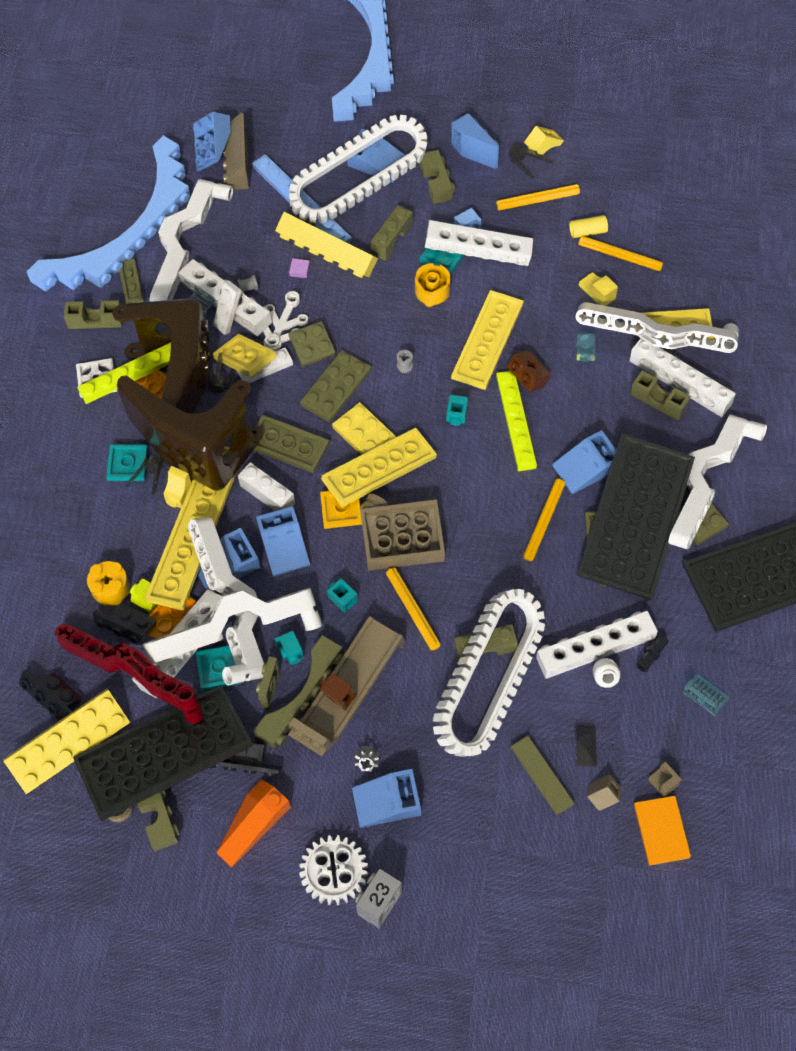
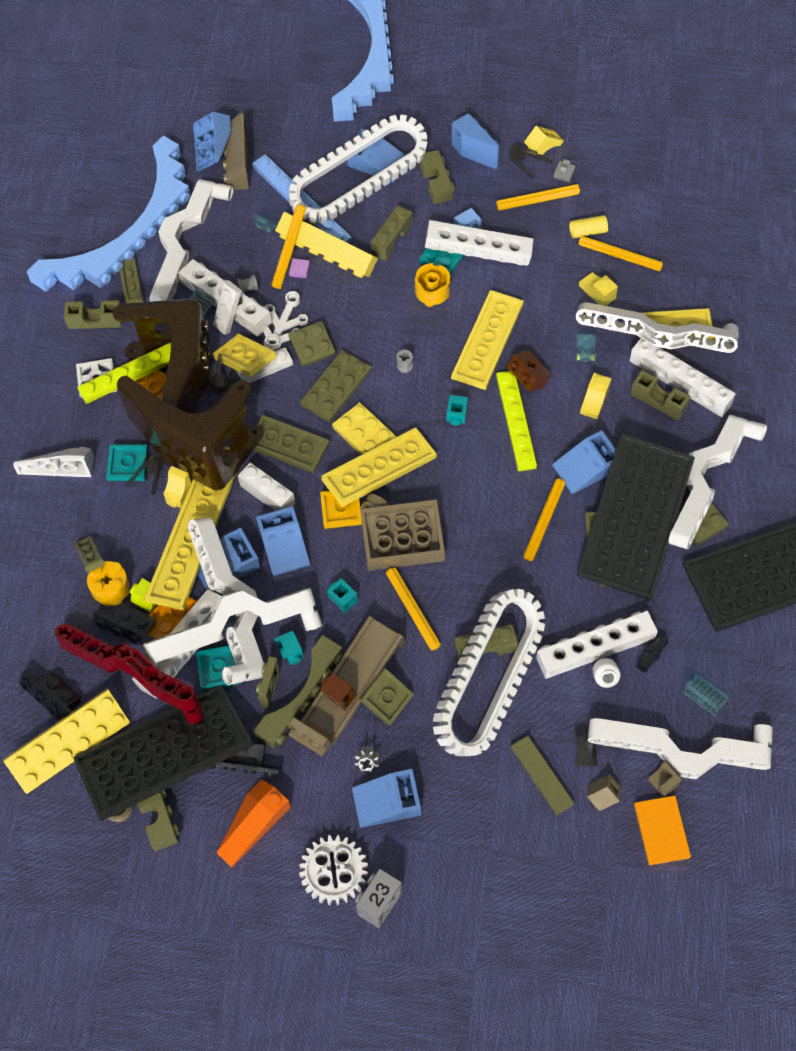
(68, 462): none -> white wedge
(89, 554): none -> olive tile
(264, 223): none -> clear light blue slope
(288, 247): none -> yellow axle
(386, 696): none -> olive plate
(564, 171): none -> light grey tile
(595, 396): none -> light yellow arch
(685, 764): none -> white beam

